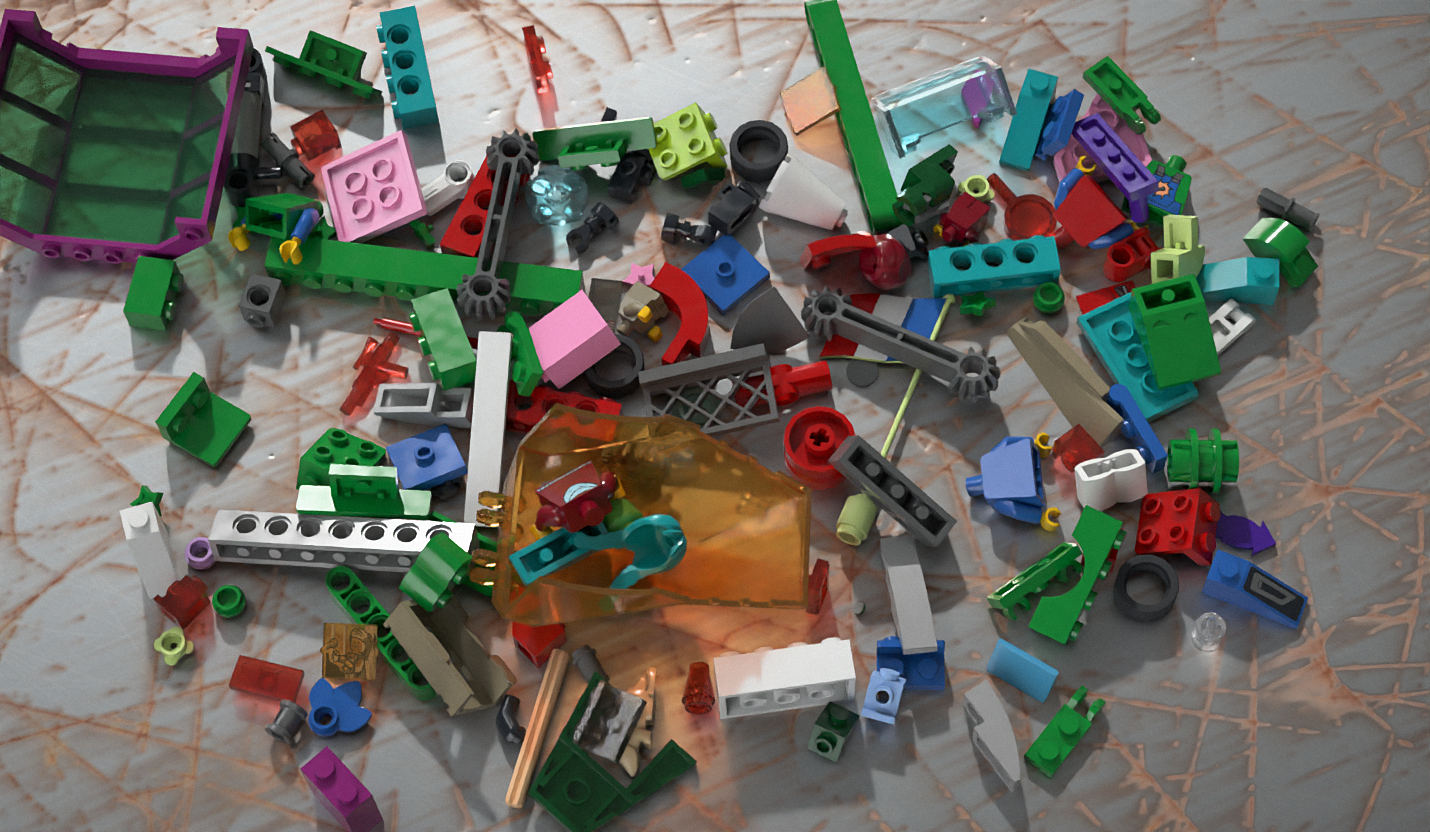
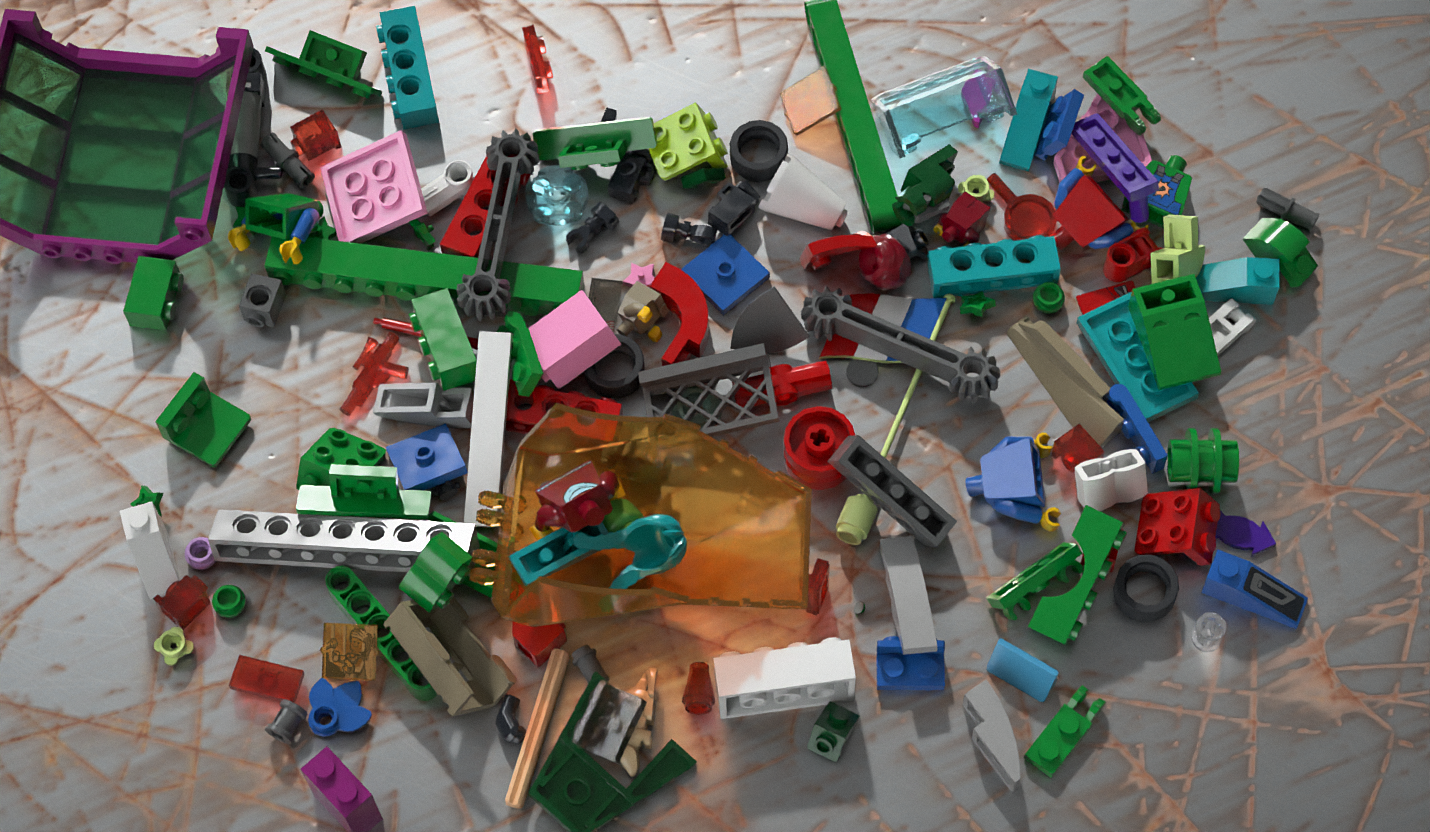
(881, 710): light blue brick -> none

